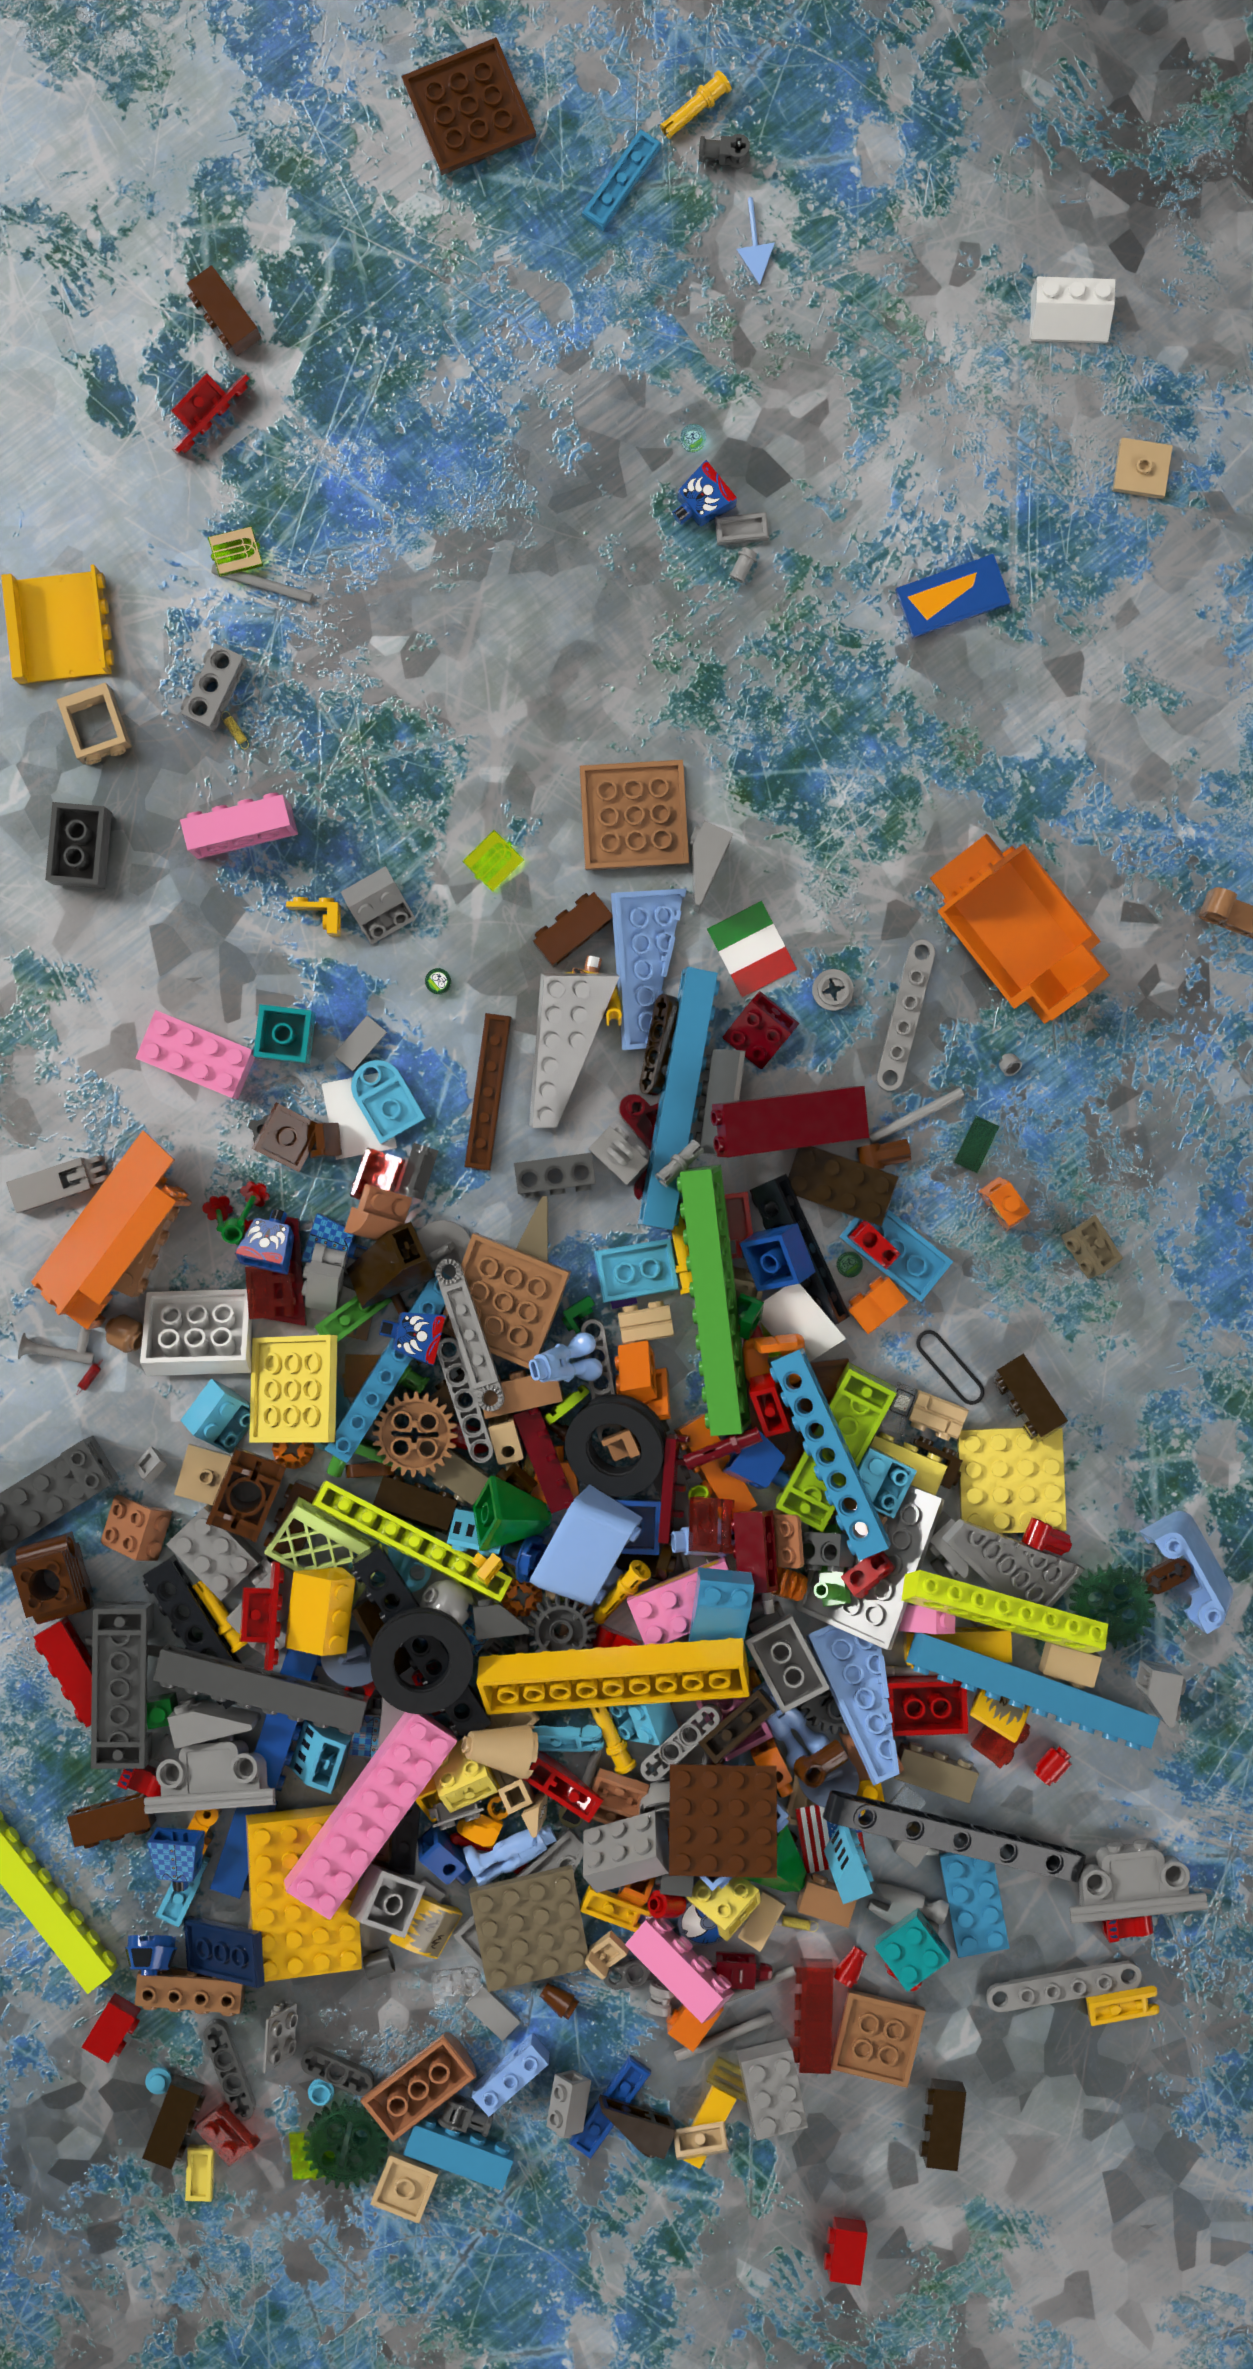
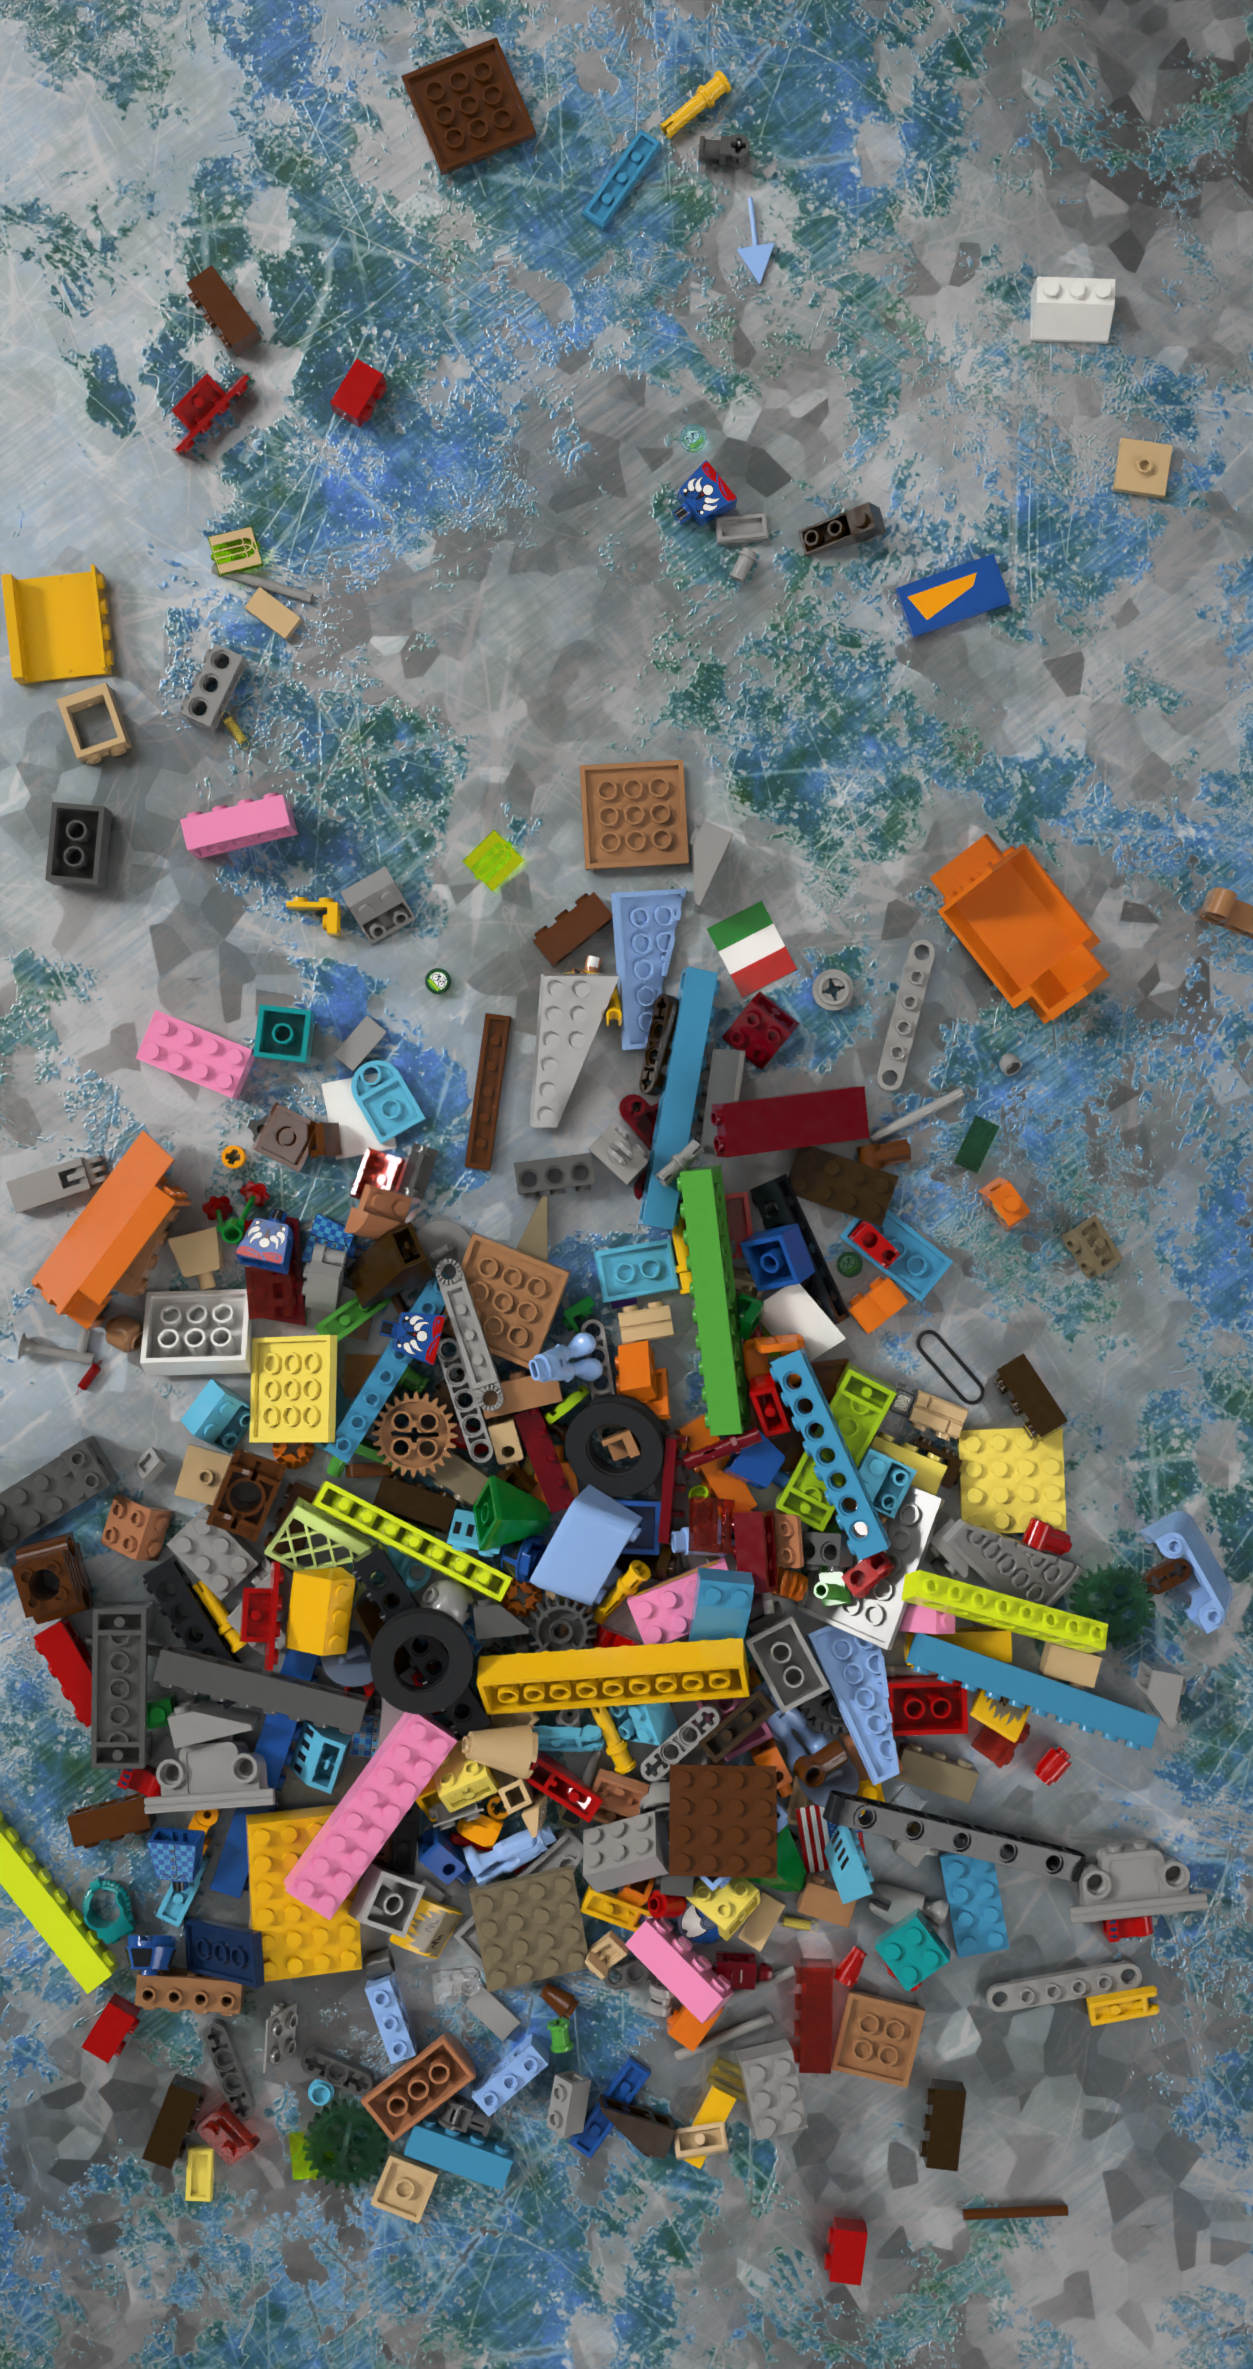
(113, 1929): none -> teal piece
(158, 2080): medium azure plate -> none
(199, 1255): none -> tan torso
(230, 1149): none -> light orange bush
(273, 613): none -> tan tile
(359, 393): none -> red brick
(392, 2017): none -> light blue brick
(487, 1567): yellow tile -> none
(560, 2035): none -> bright green bush
(563, 1718): none -> light grey plate
(843, 529): none -> dark brown slope
(1015, 2212): none -> reddish brown bar

